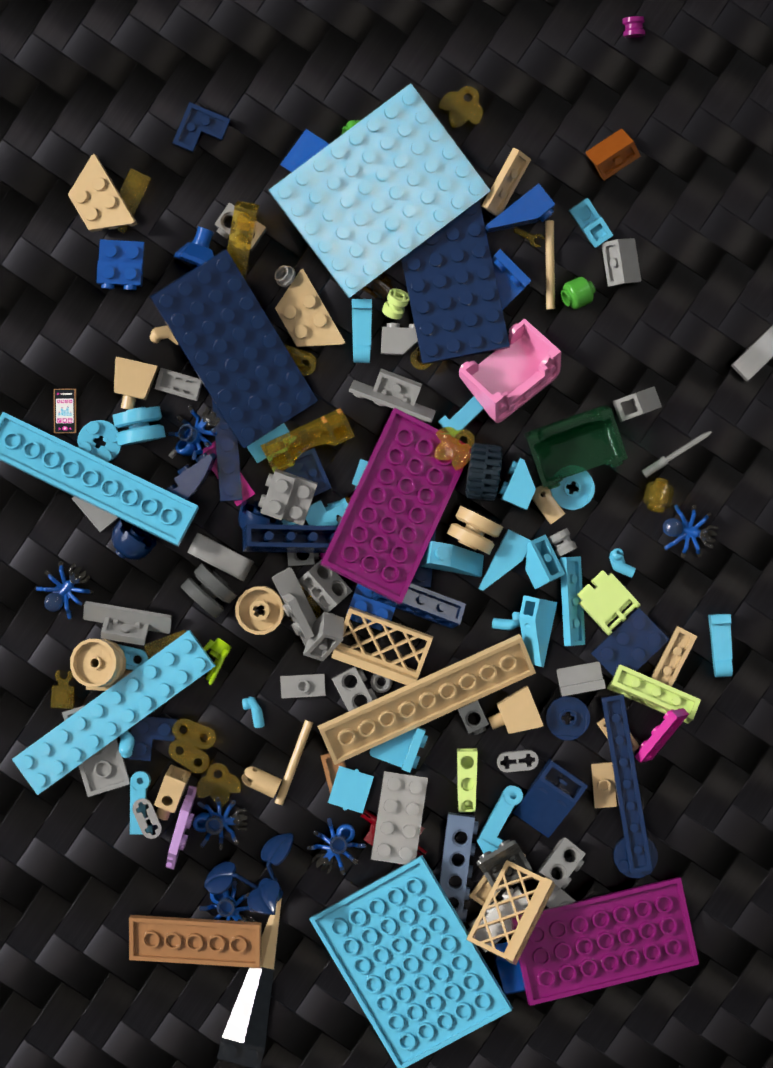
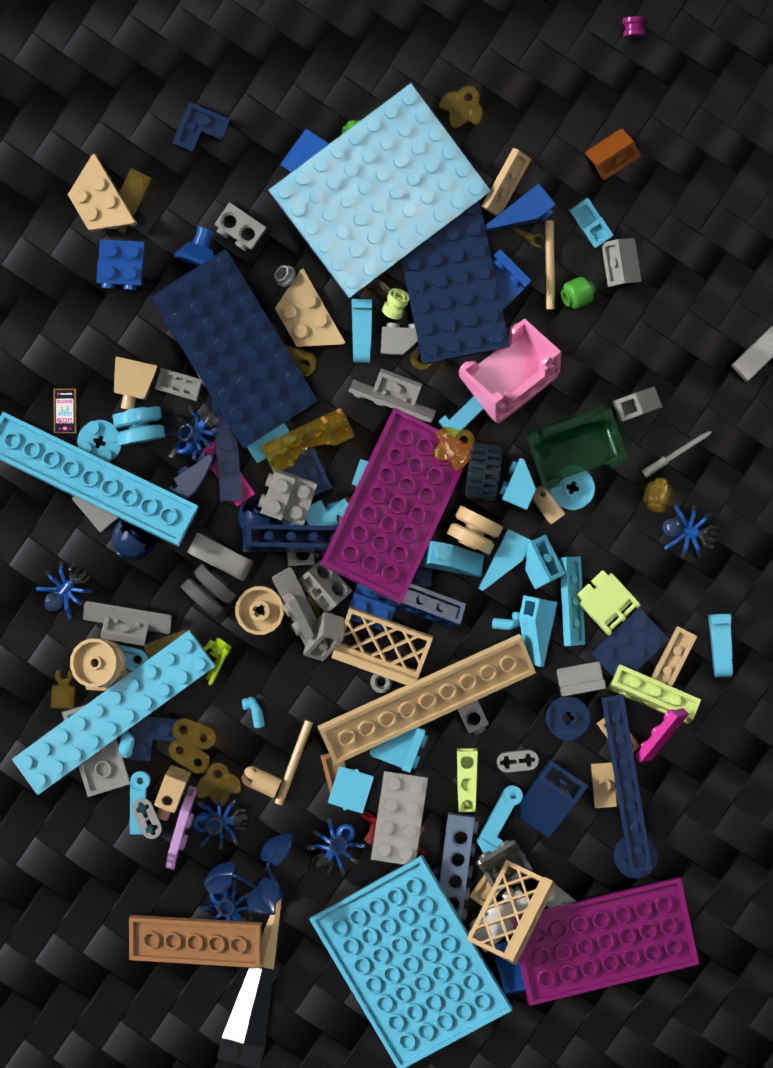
(160, 333): tan arm -> none
(241, 234): clear yellow arch -> none
(303, 685): light grey plate -> none
(349, 693): light grey brick -> none
(517, 712): tan torso -> none
(557, 861): light grey brick -> none
(564, 547): light grey wheel -> none
(618, 563): medium azure arm -> none

